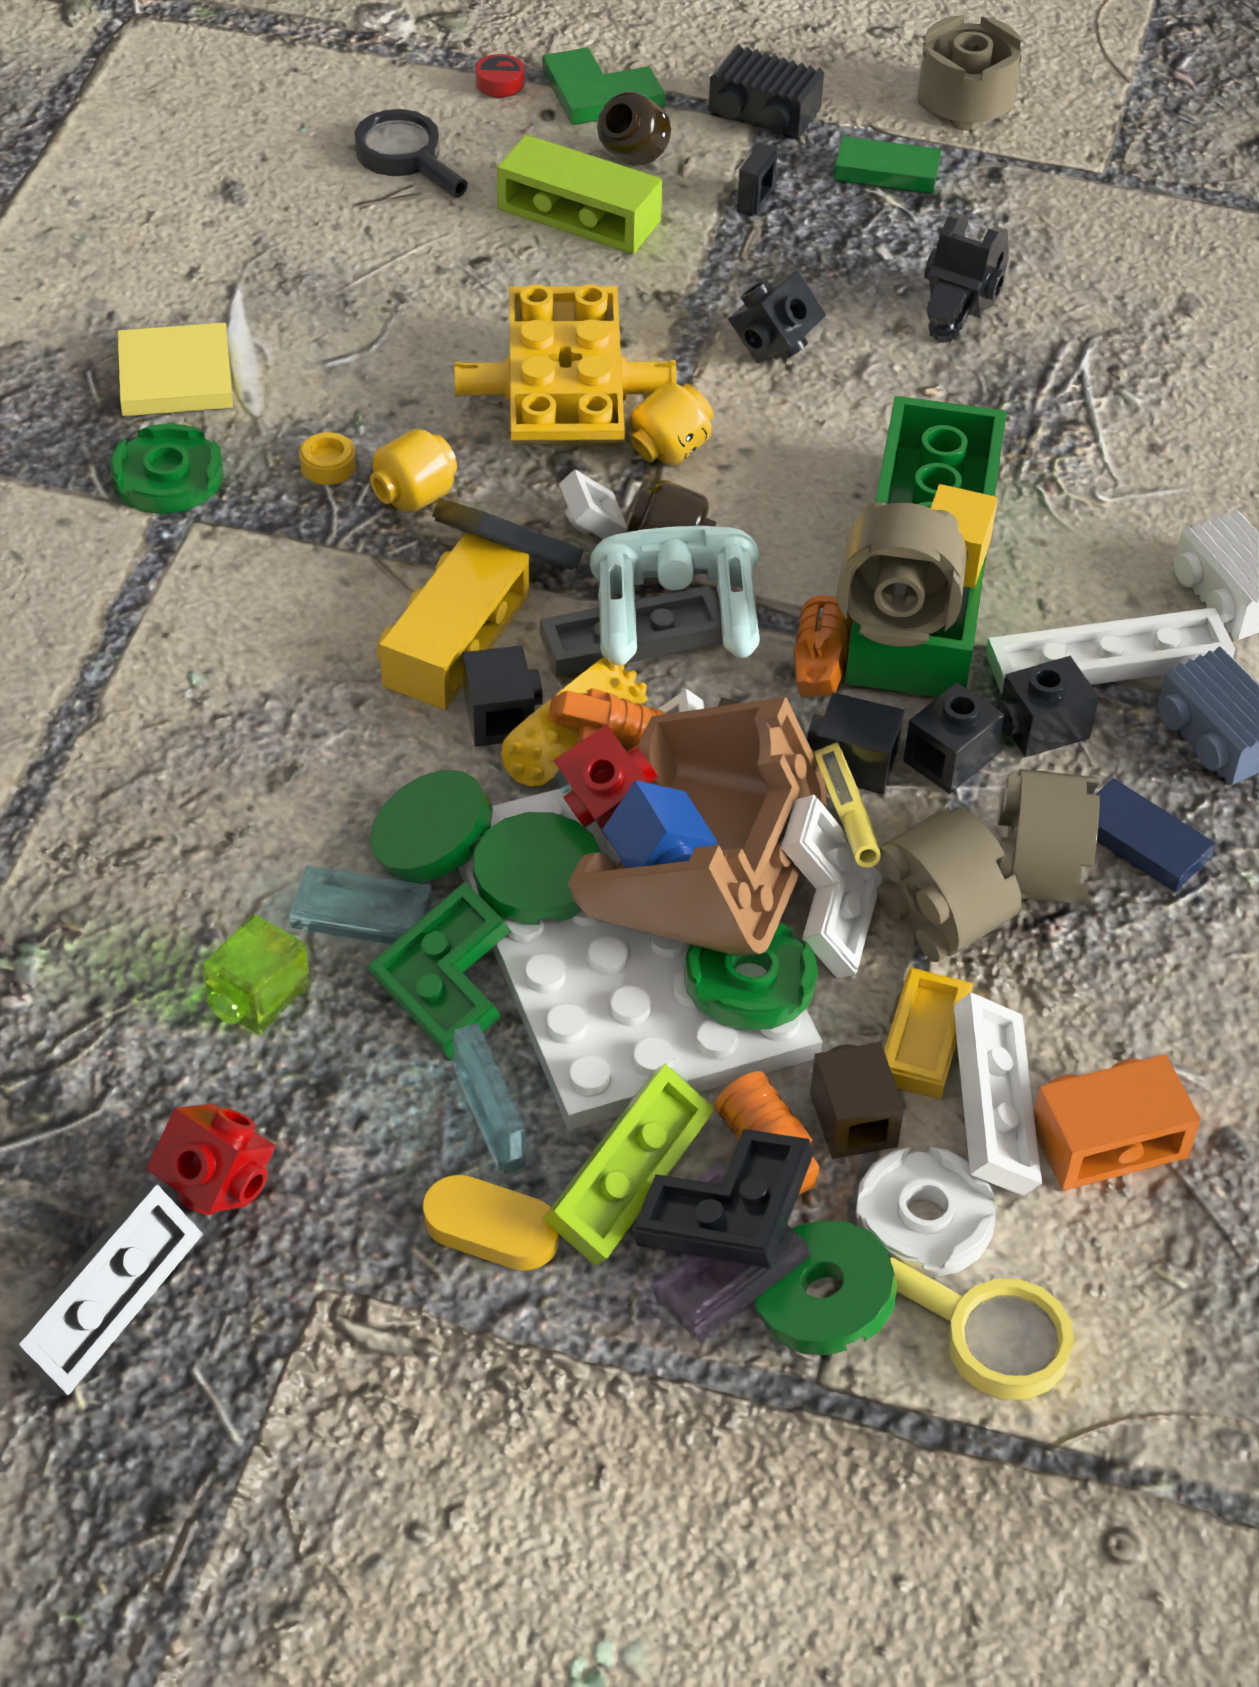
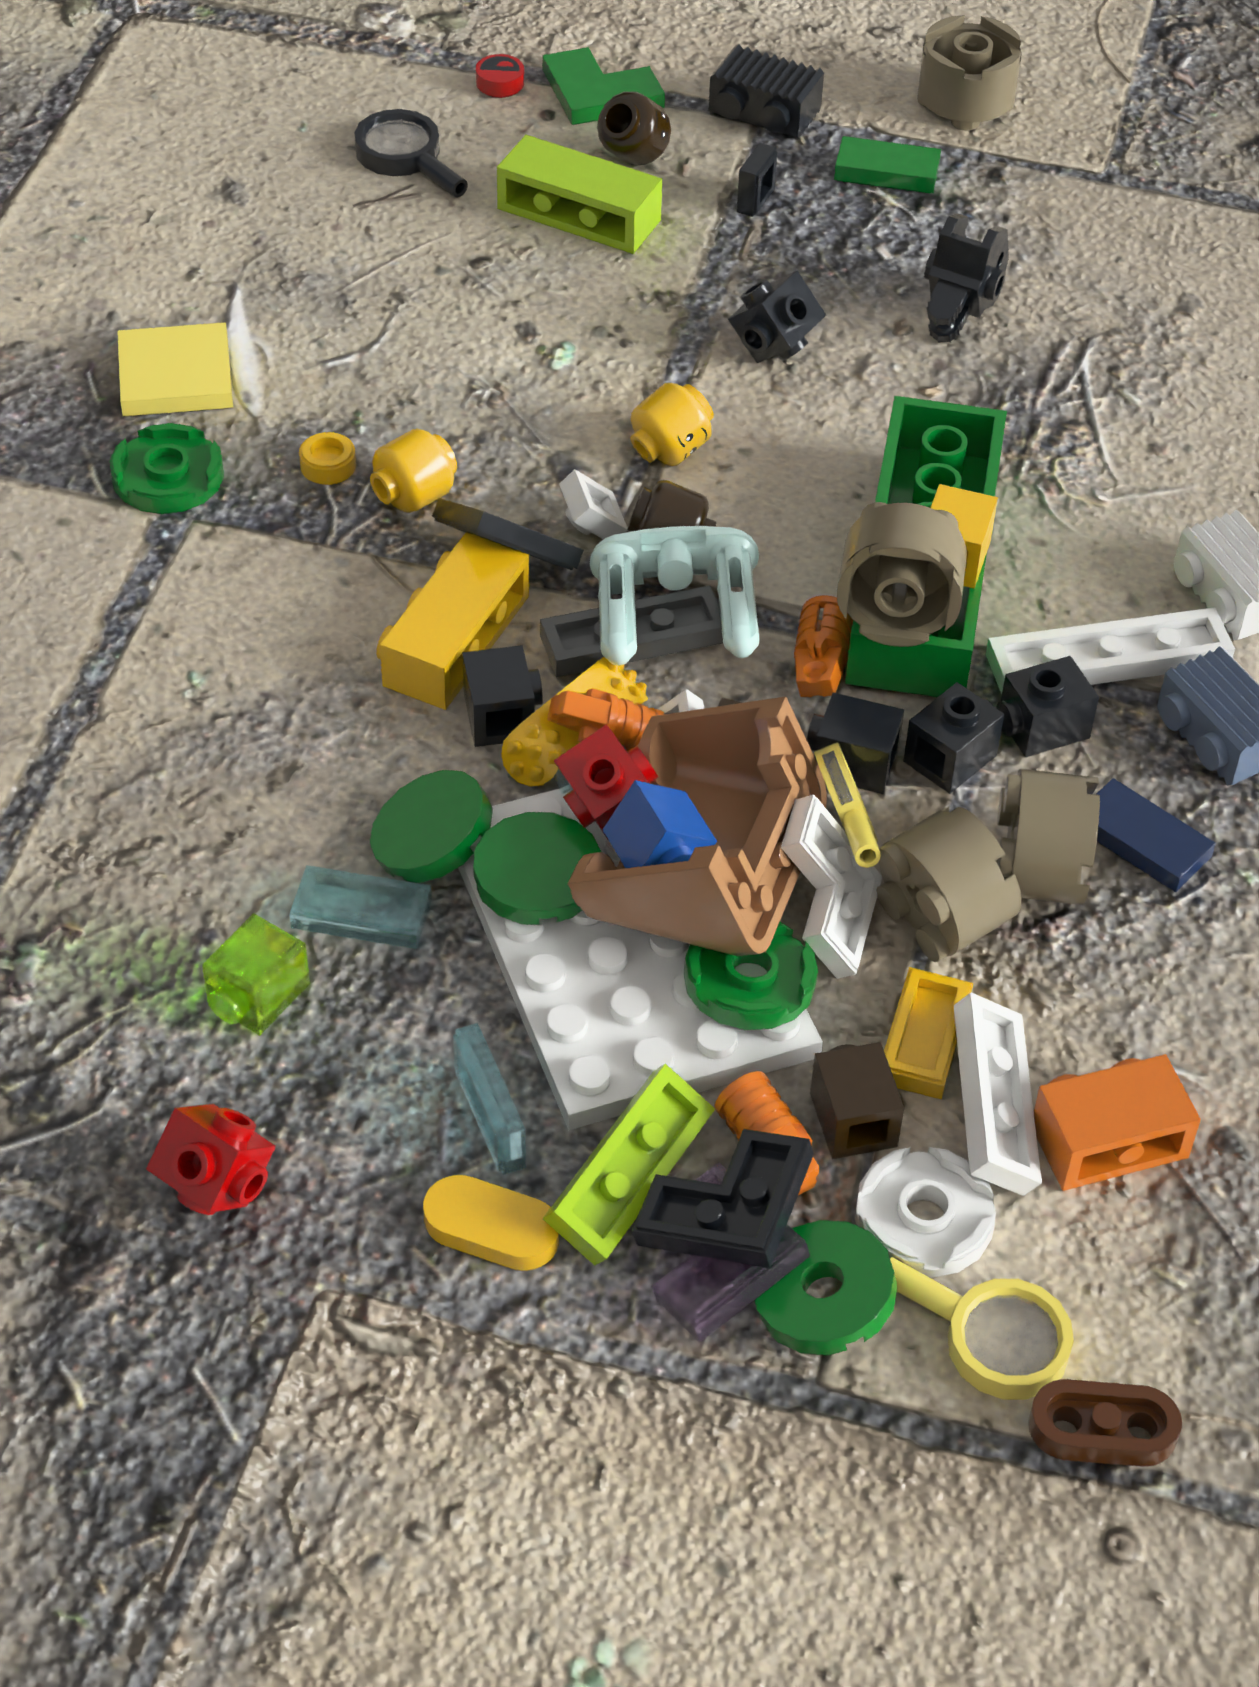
(104, 1290): plate -> none
(428, 965): green tile -> none
(564, 367): yellow slope -> none
(1102, 1421): none -> reddish brown plate

